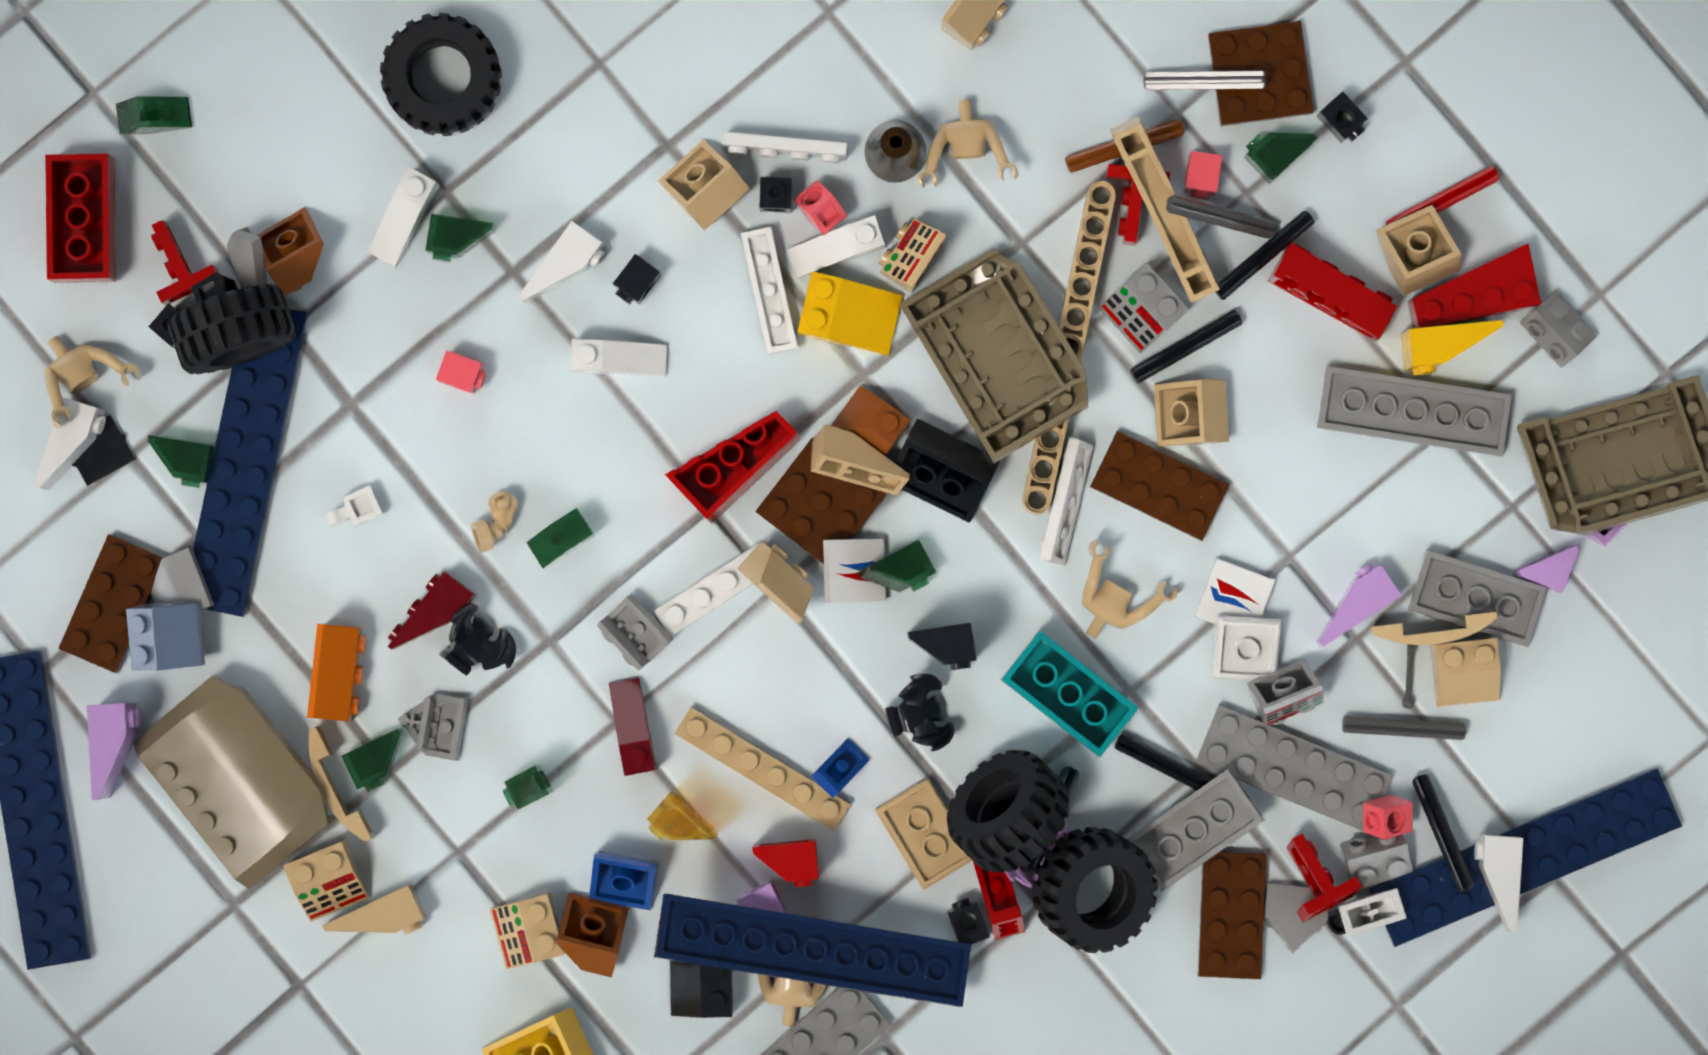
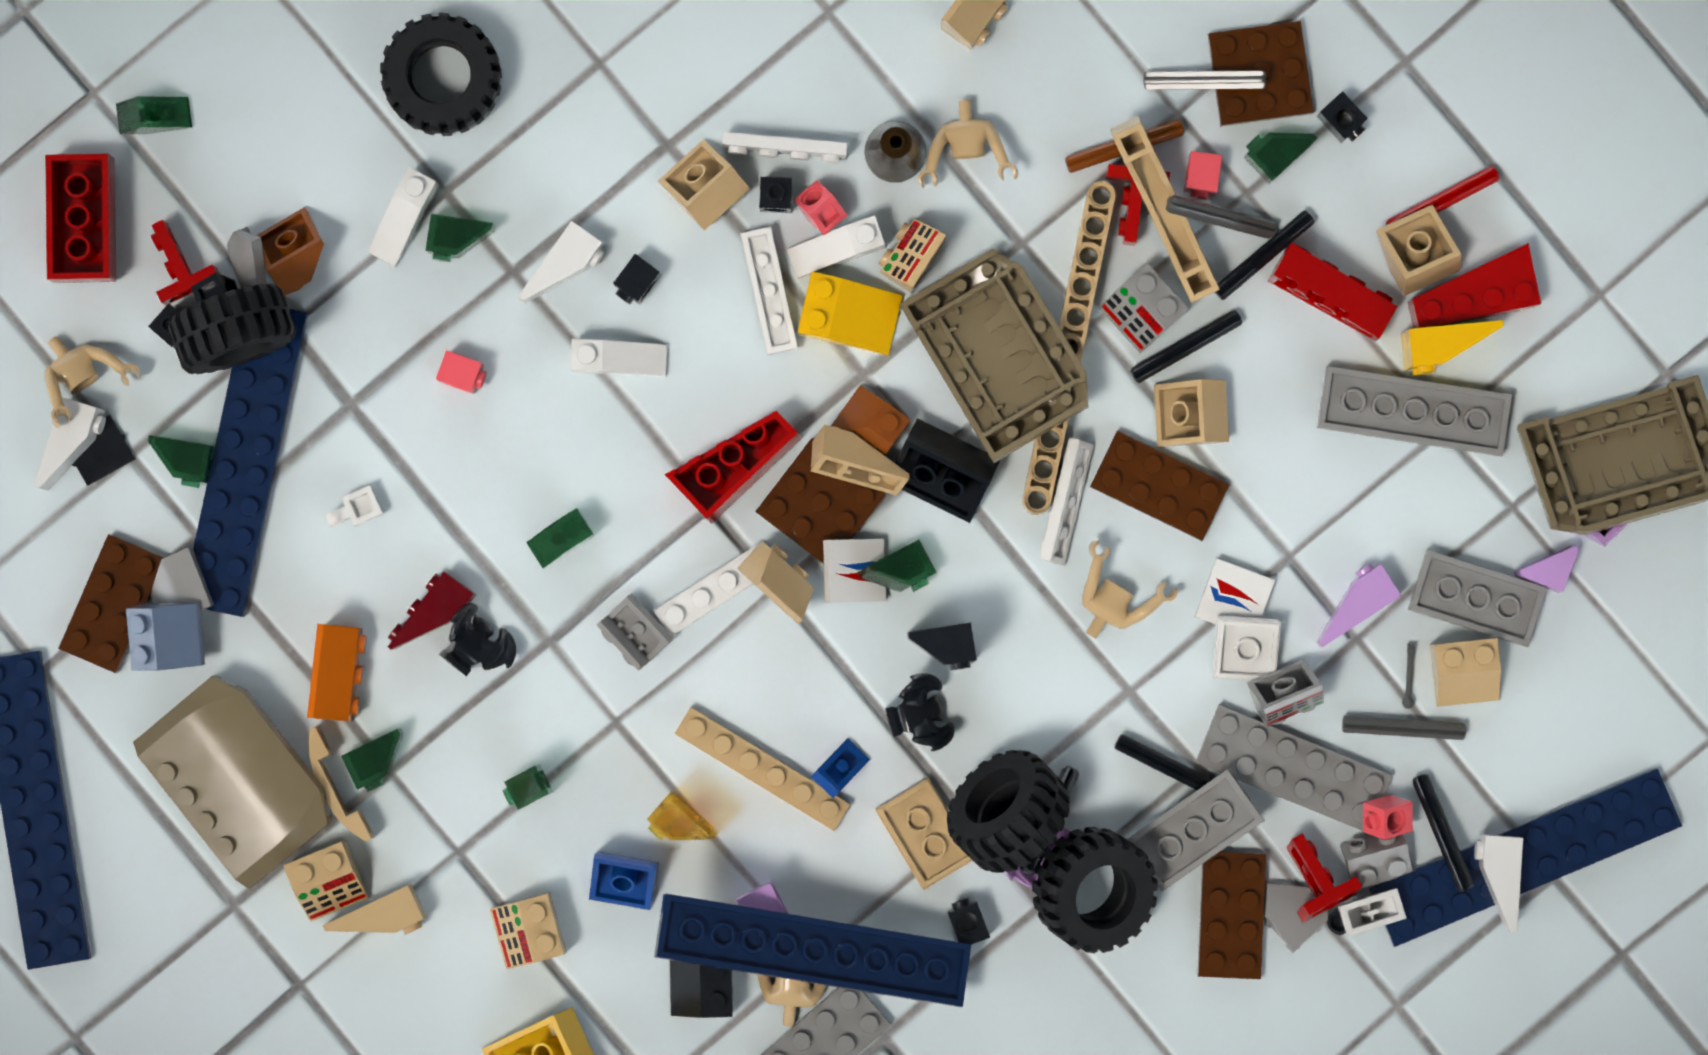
(111, 736): lavender slope -> none
(437, 725): light grey slope -> none
(502, 511): tan arm -> none
(592, 933): dark orange slope -> none
(632, 727): dark red slope -> none
(791, 860): red slope -> none
(1000, 903): red bracket -> none
(1069, 693): teal brick -> none
(1397, 633): tan slope -> none
(1558, 329): light grey bracket -> none

